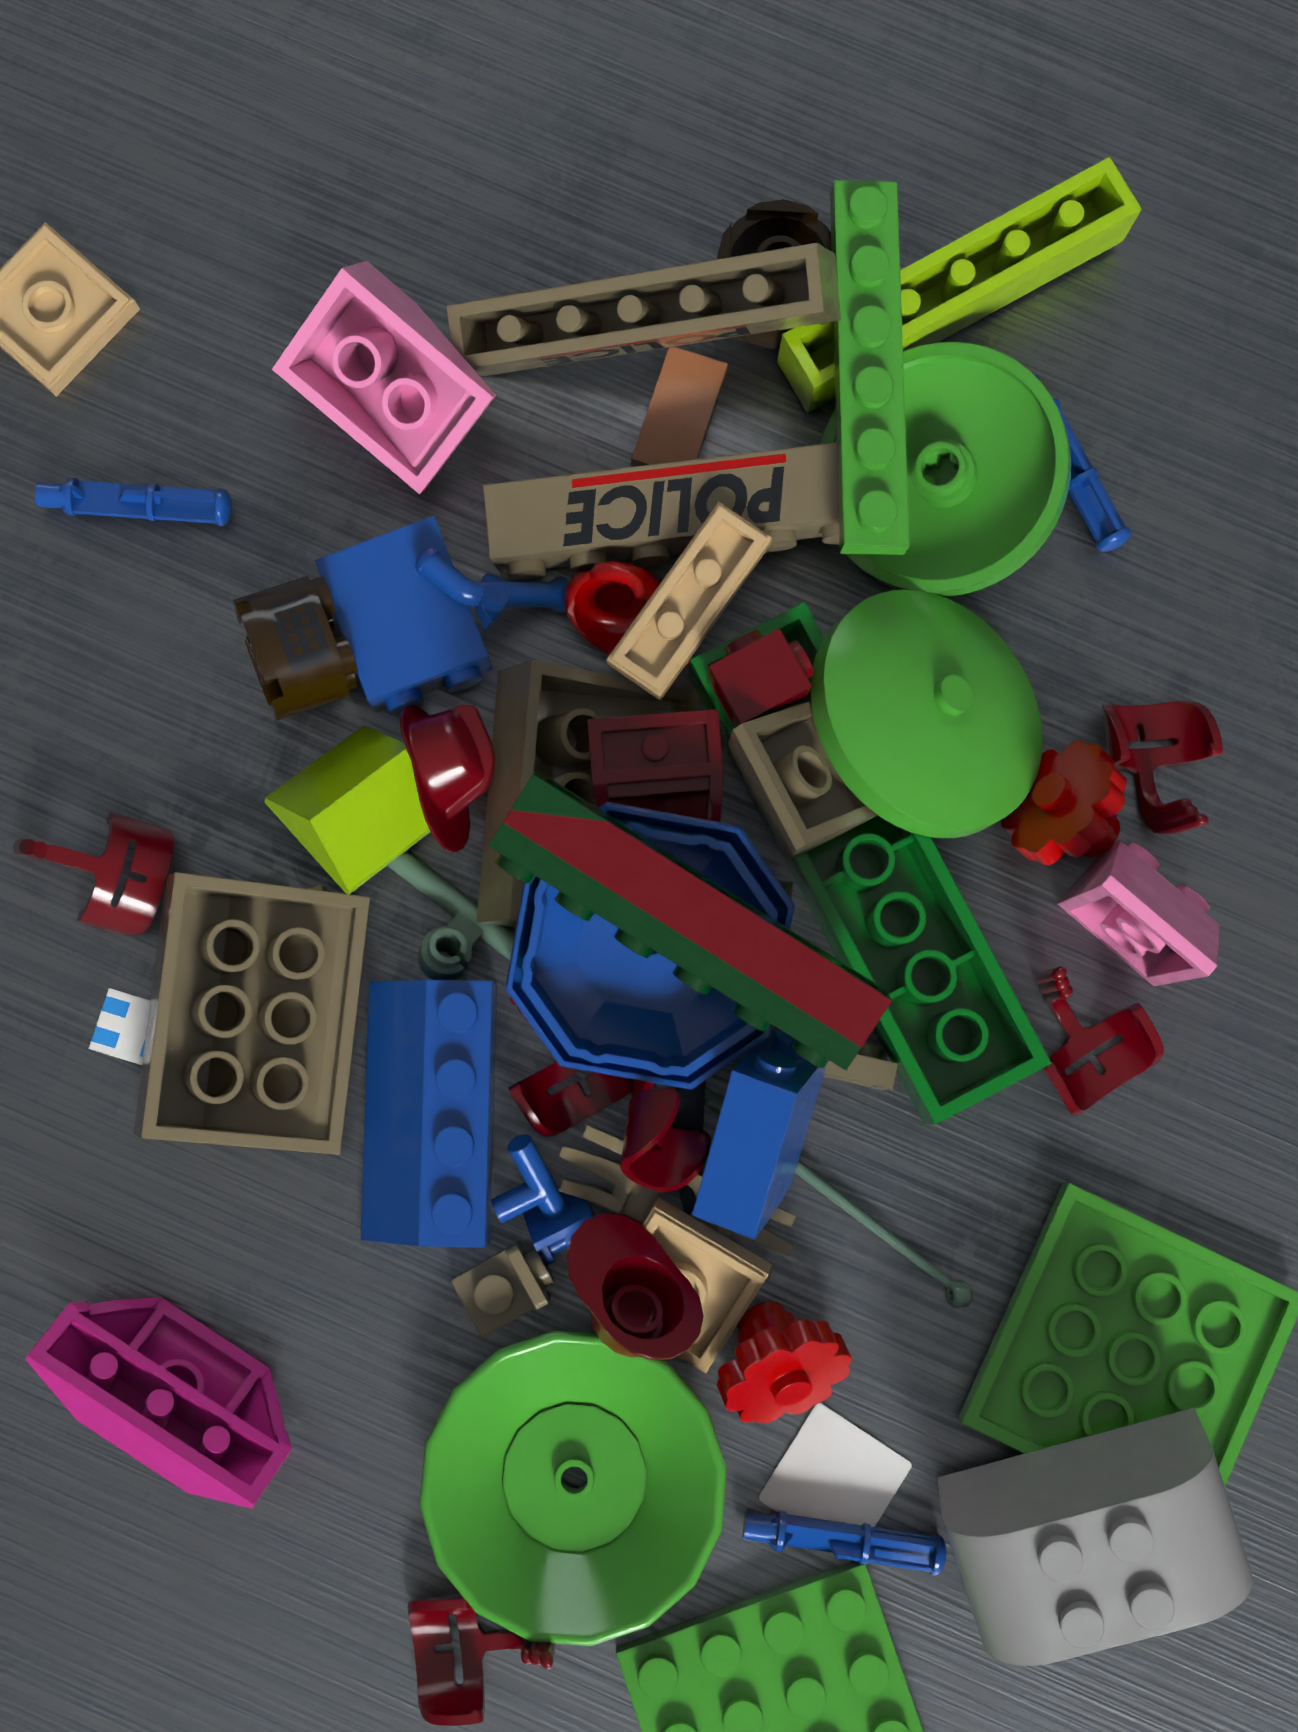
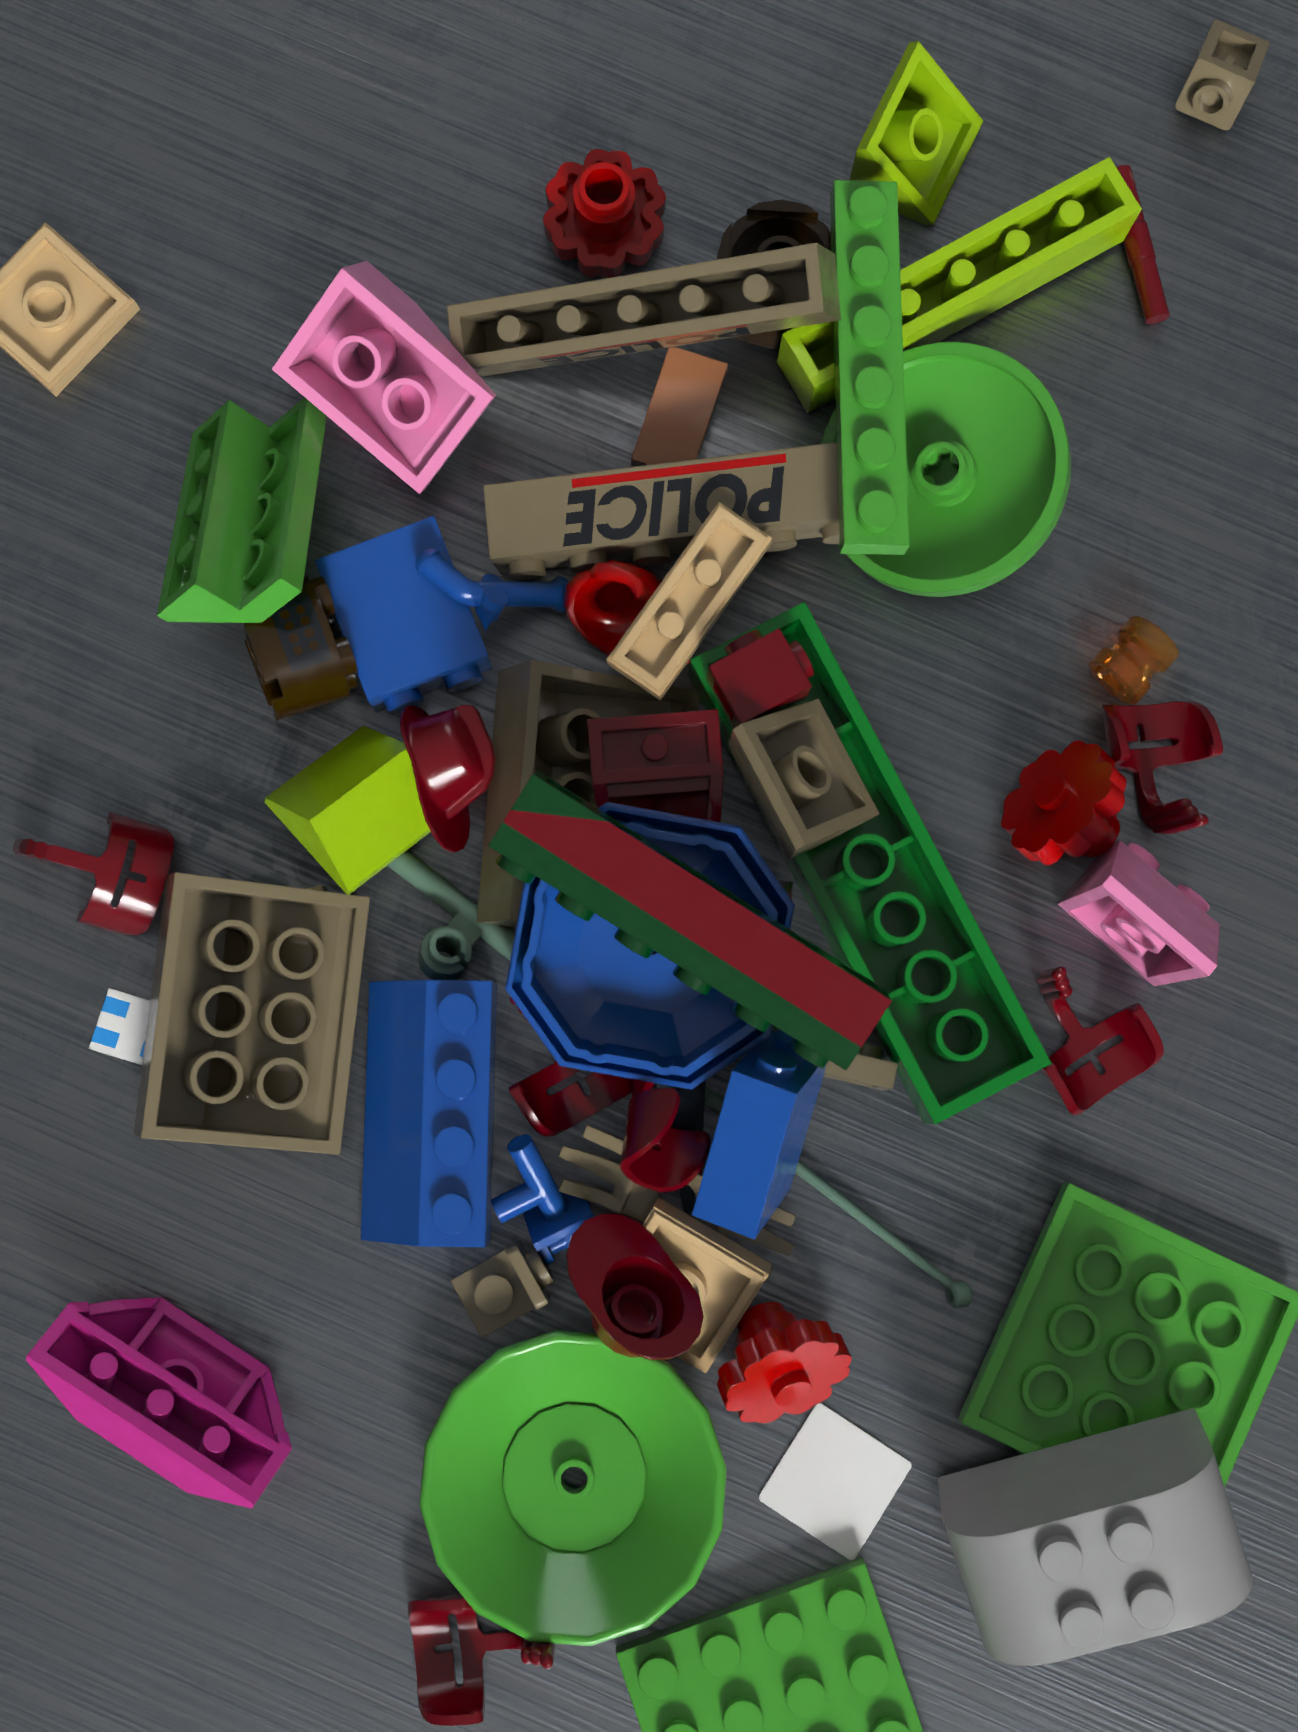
(136, 501): blue piece -> none
(243, 516): none -> bright green slope
(604, 213): none -> red plant
(848, 1541): blue piece -> none
(918, 136): none -> lime slope
(926, 714): bright green dish -> none
(1092, 497): blue piece -> none
(1132, 661): none -> clear orange wheel
(1142, 261): none -> dark red piece
(1222, 75): none -> dark tan bracket

